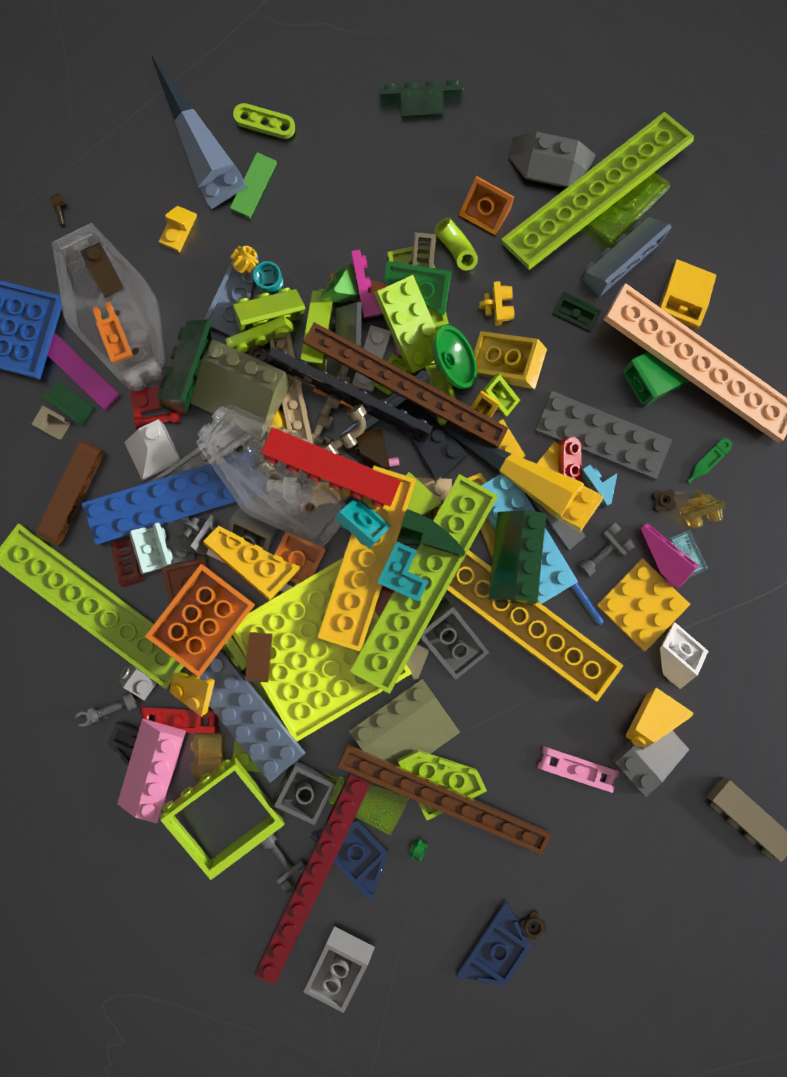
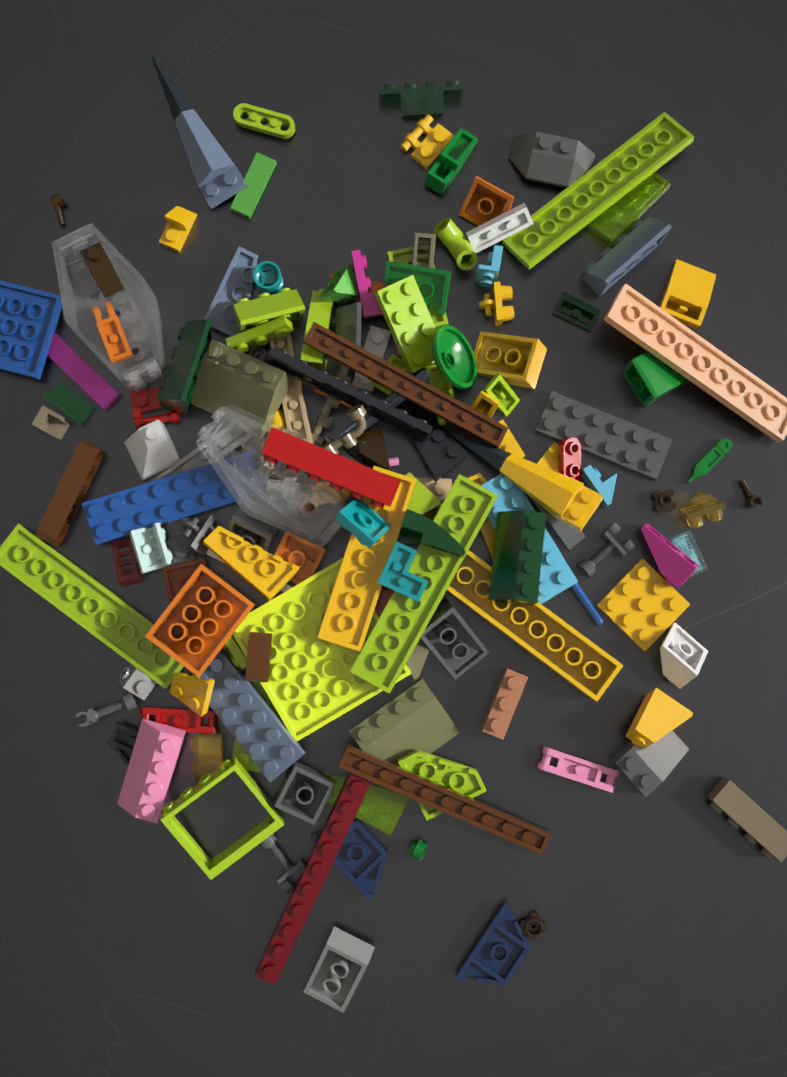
(244, 259): yellow gear -> none
(431, 147): none -> yellow plate
(450, 161): none -> green slope
(488, 273): none -> medium azure bracket
(499, 228): none -> white plate
(504, 703): none -> nougat brick
(750, 496): none -> dark brown hand

